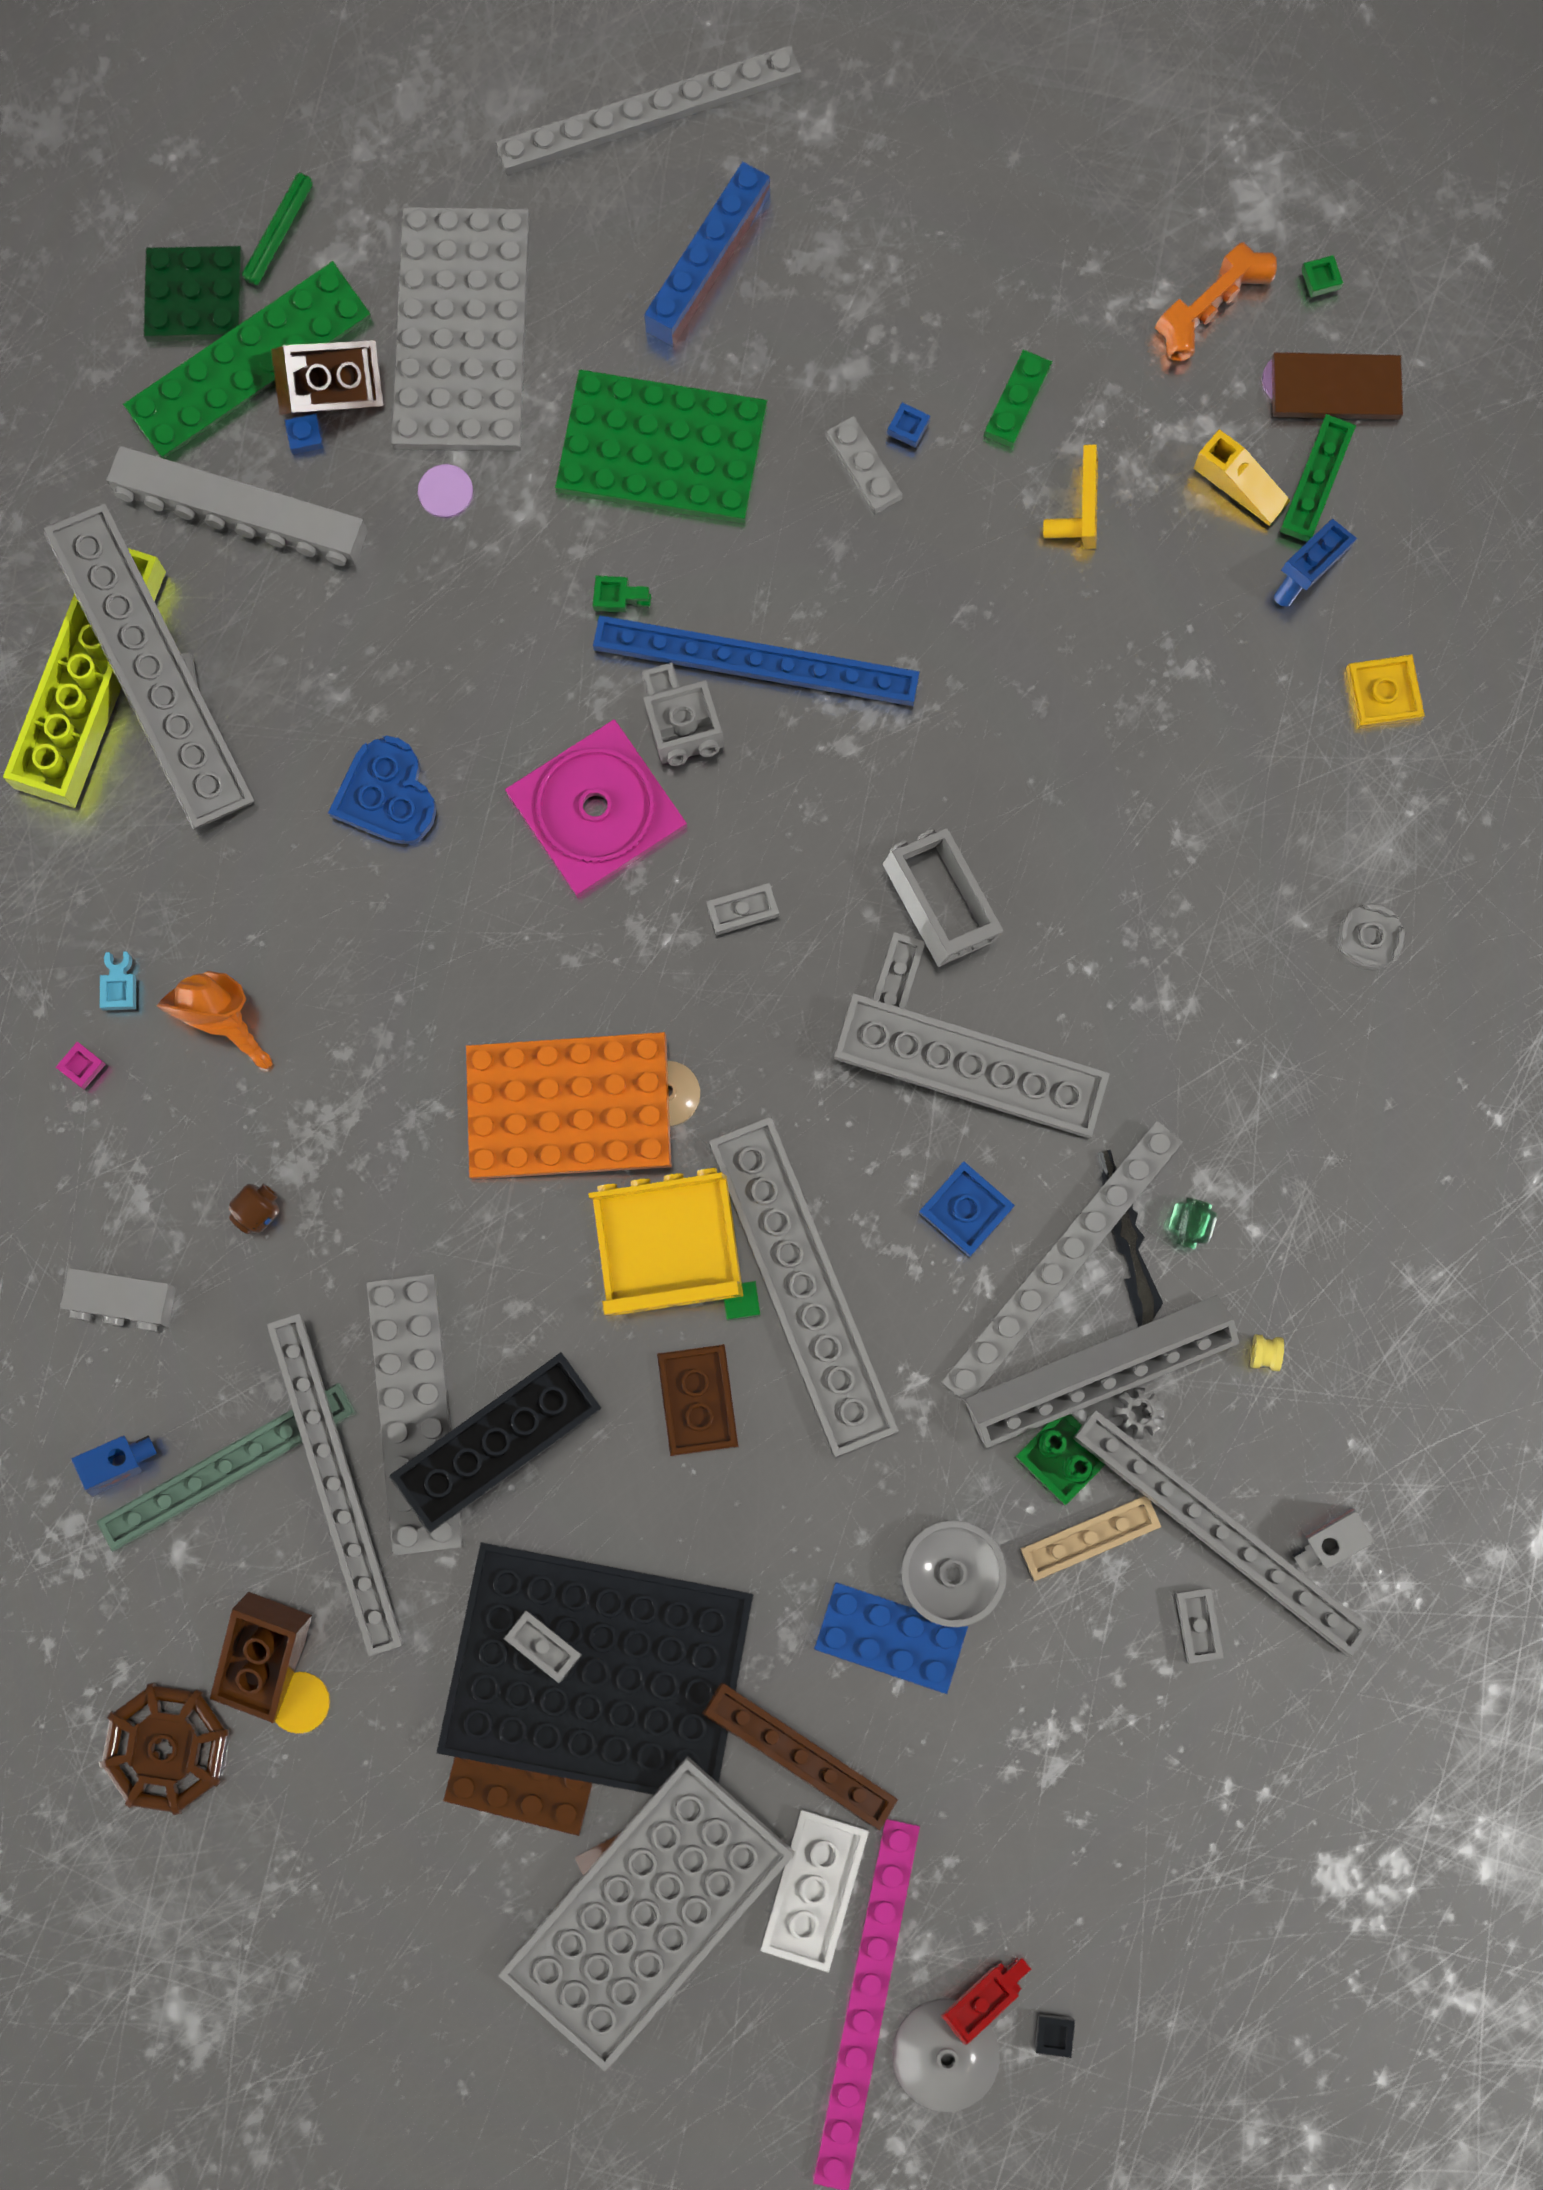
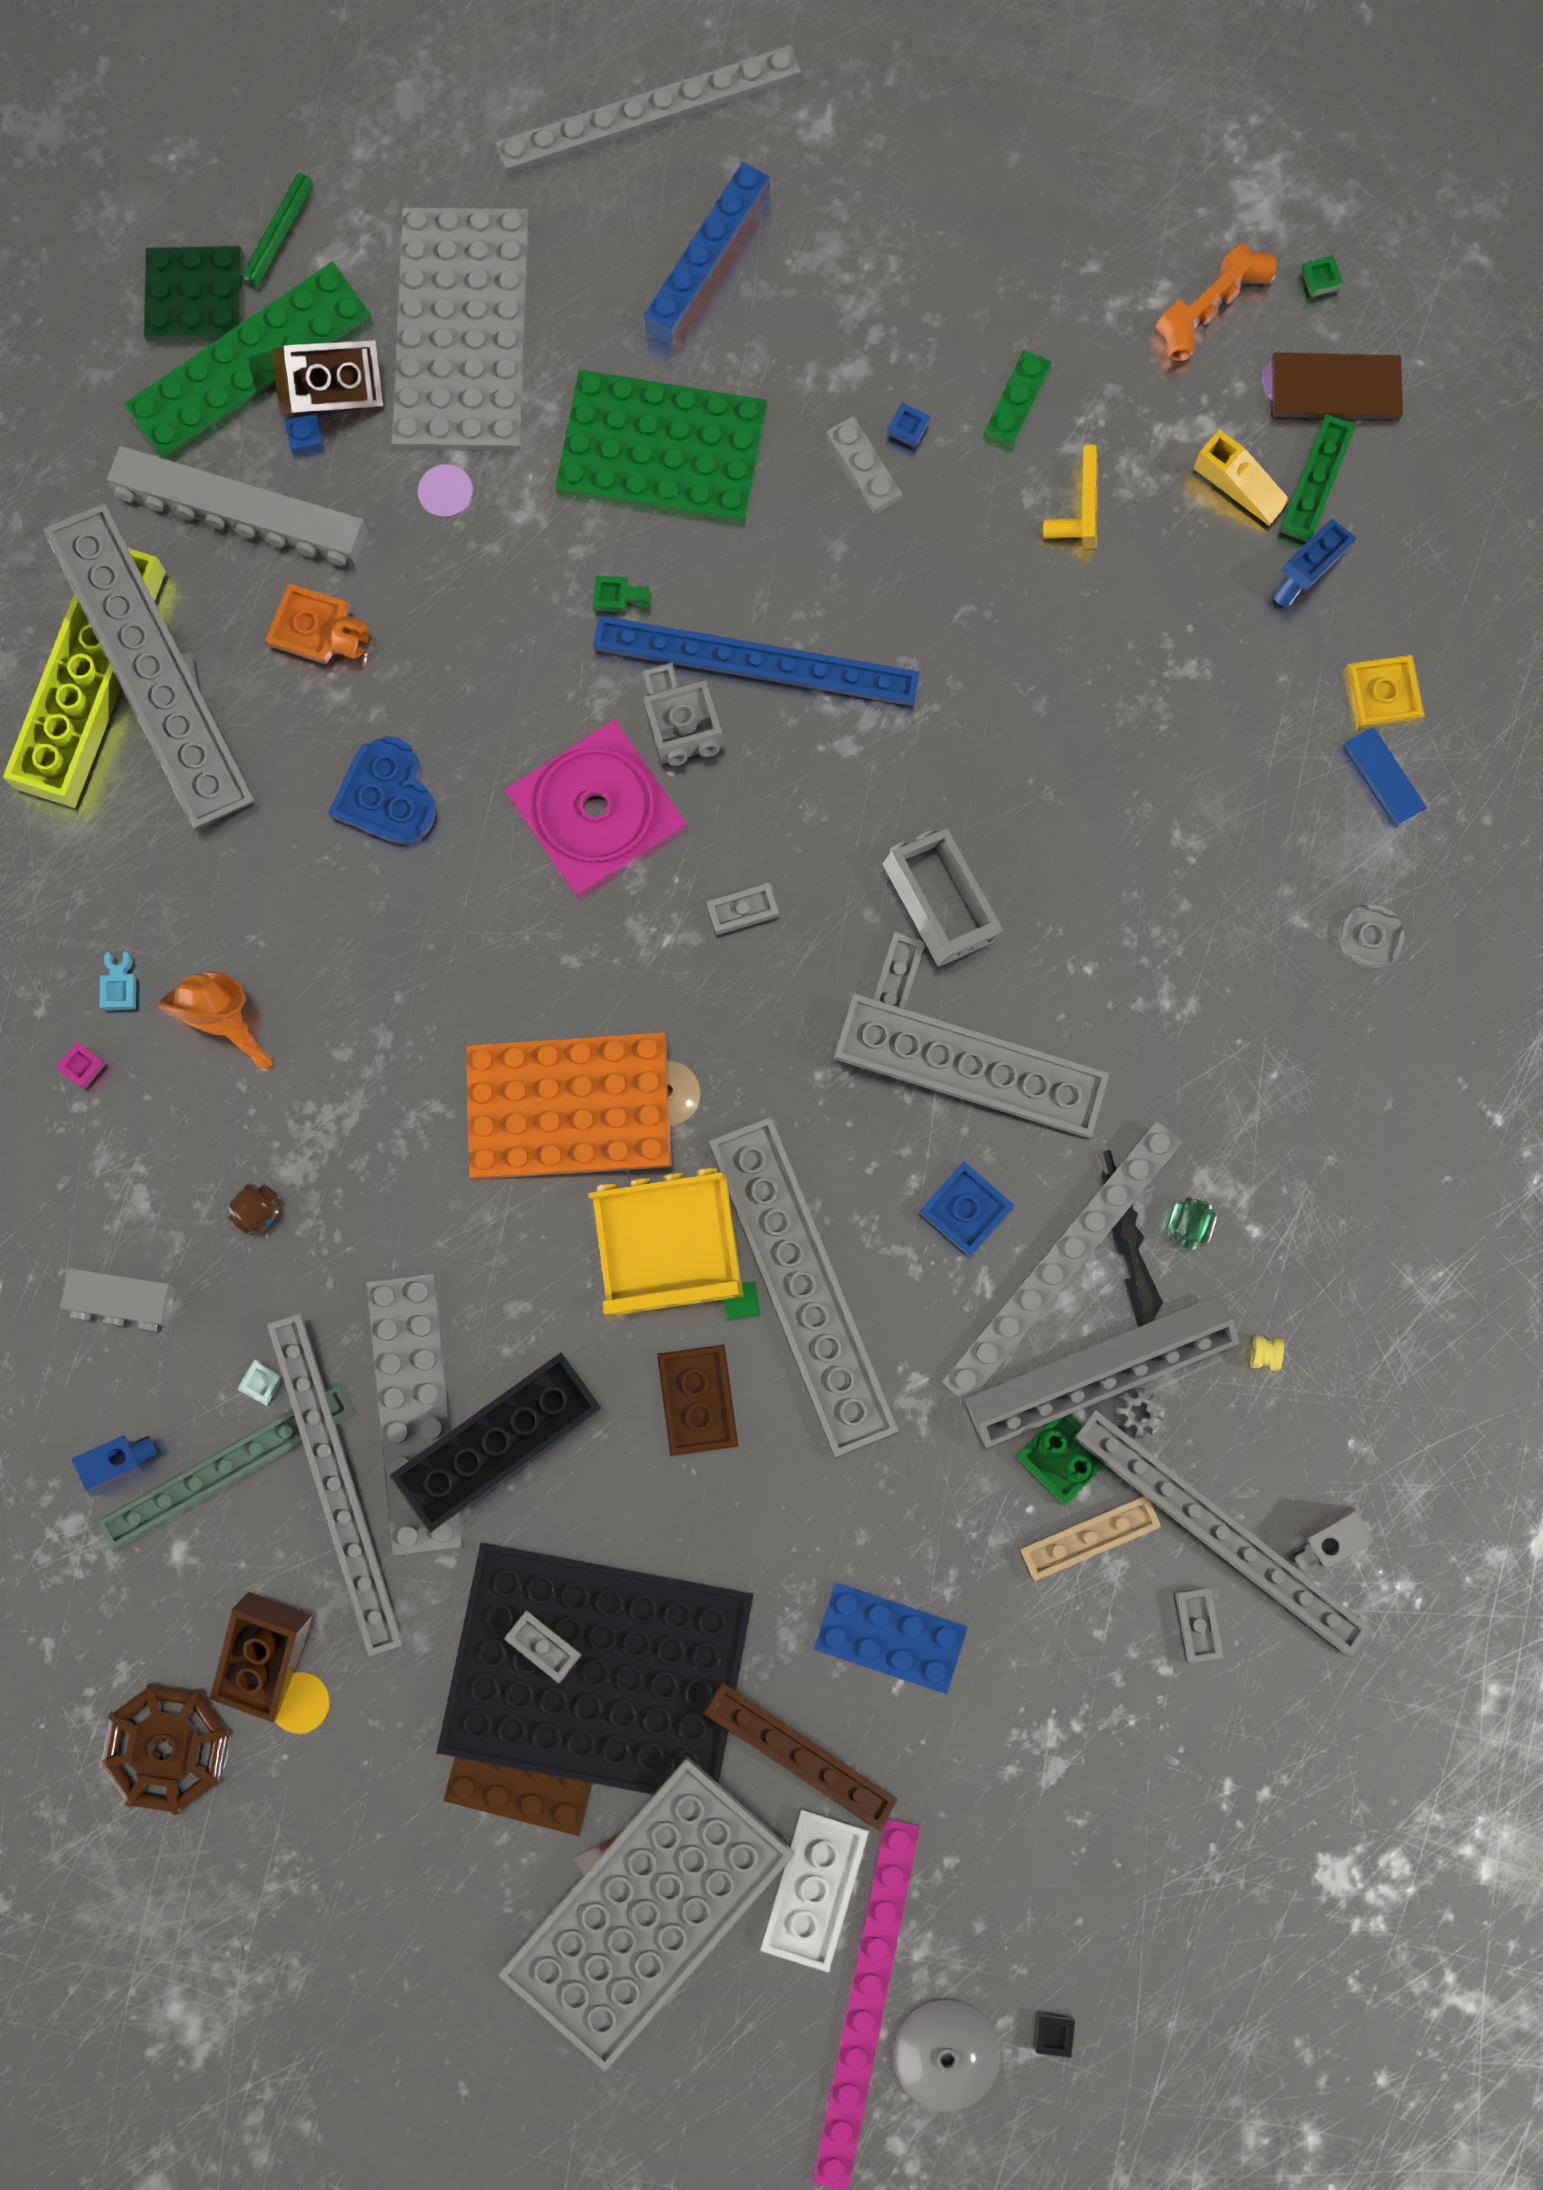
(261, 1382): none -> light aqua tile
(316, 626): none -> orange plate
(979, 1567): light grey dish -> none
(985, 2000): red hinge -> none
(1385, 776): none -> blue tile

